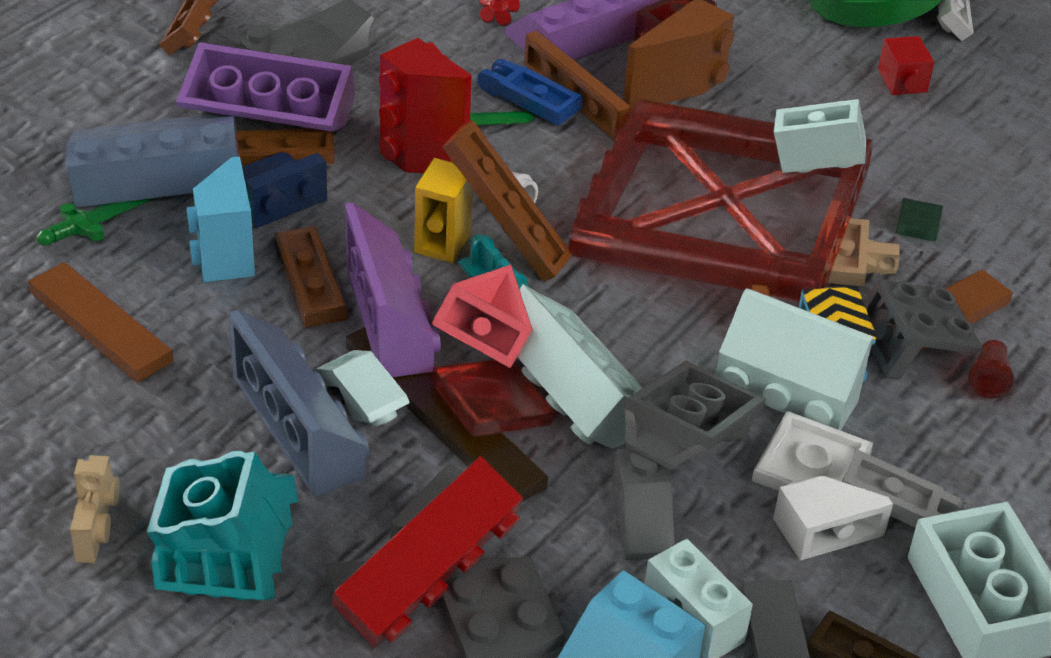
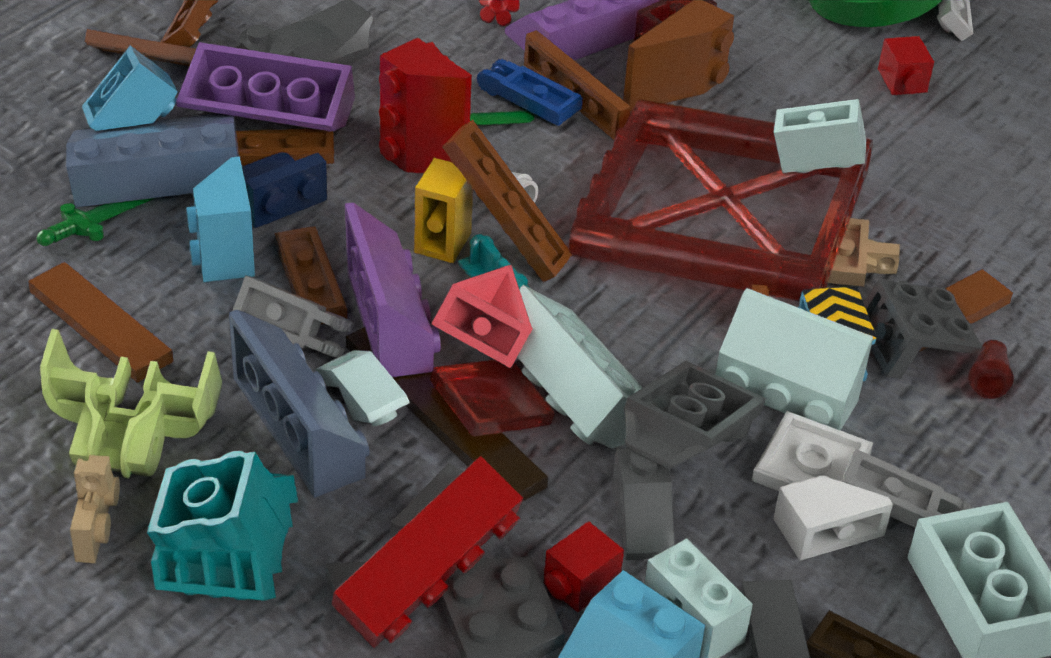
(126, 435): none -> yellowish green piece
(130, 94): none -> medium azure slope
(151, 49): none -> dark orange tile
(291, 313): none -> light grey hinge
(582, 565): none -> red brick
(919, 219): clear green tile -> none

